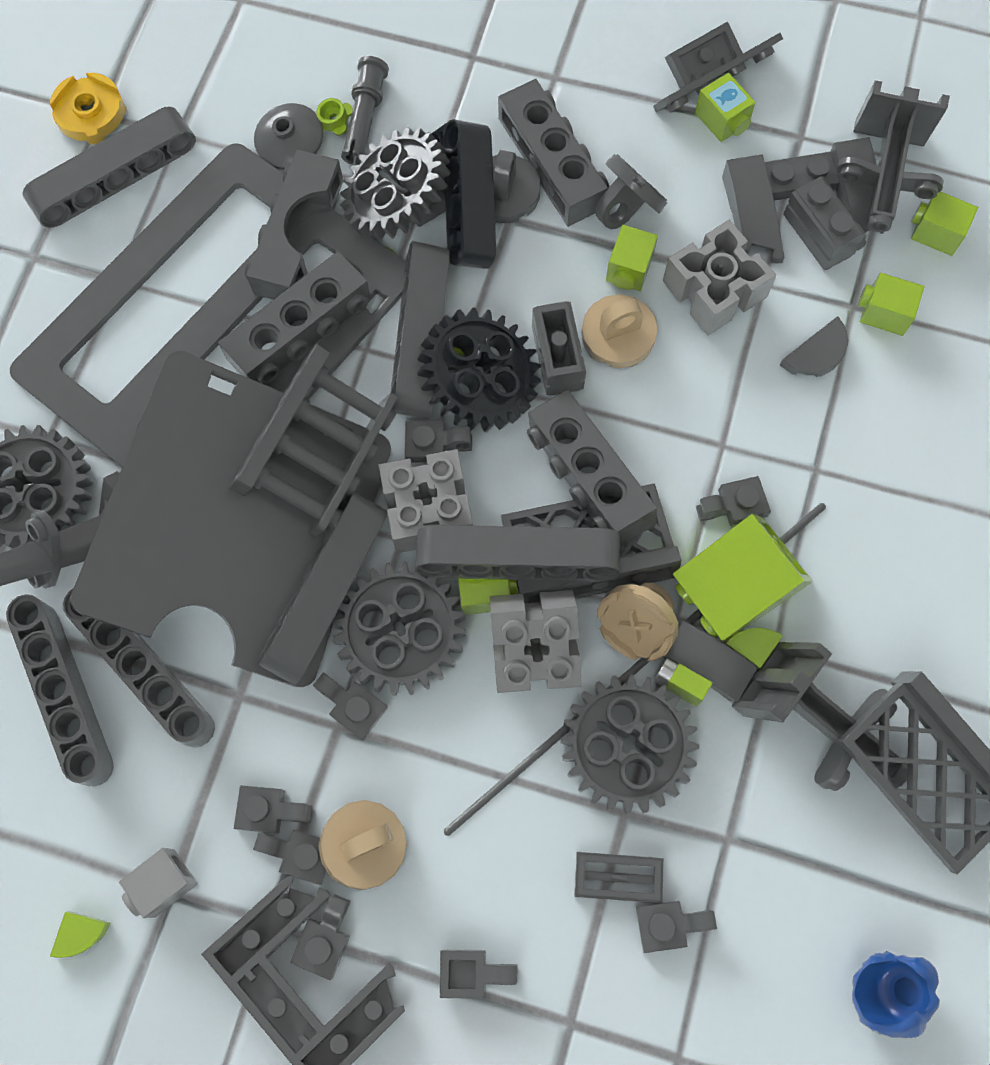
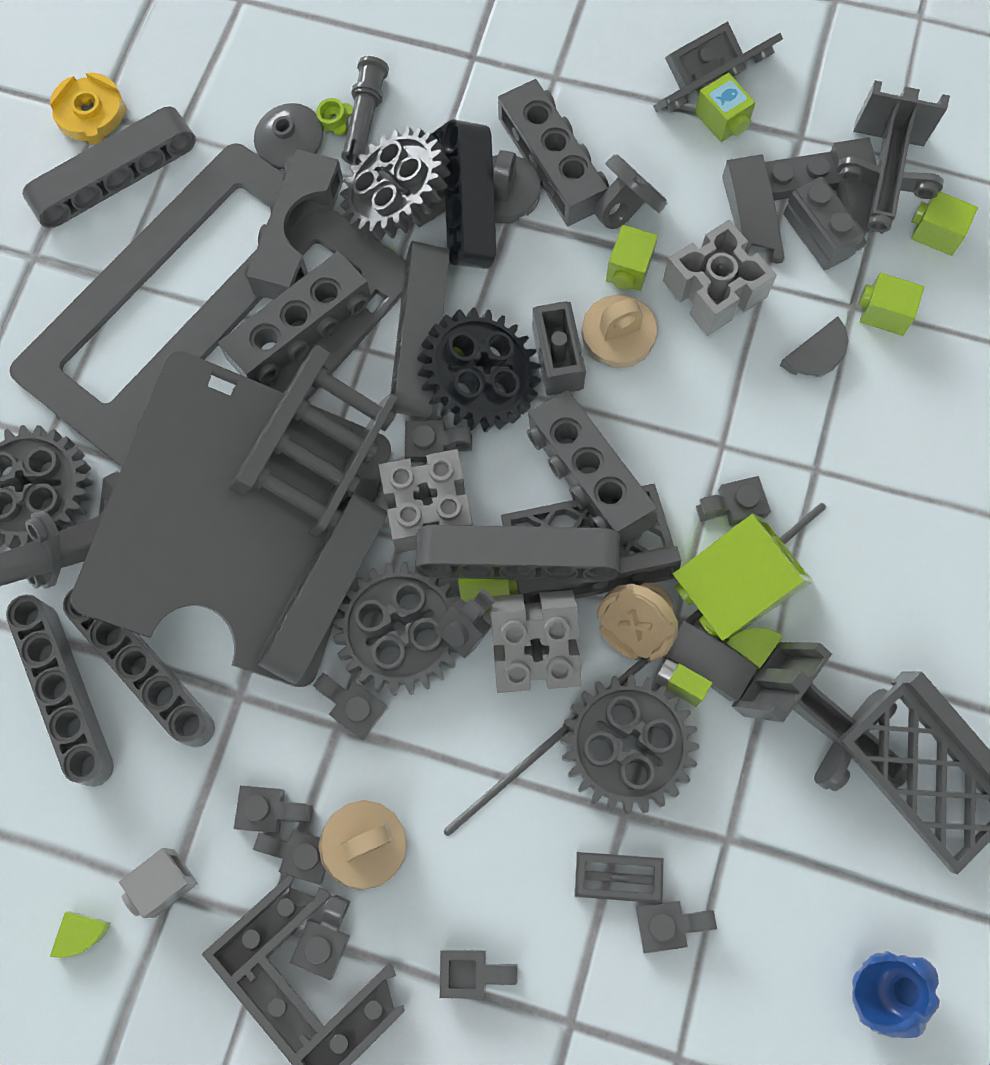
(464, 623): none -> dark grey plate

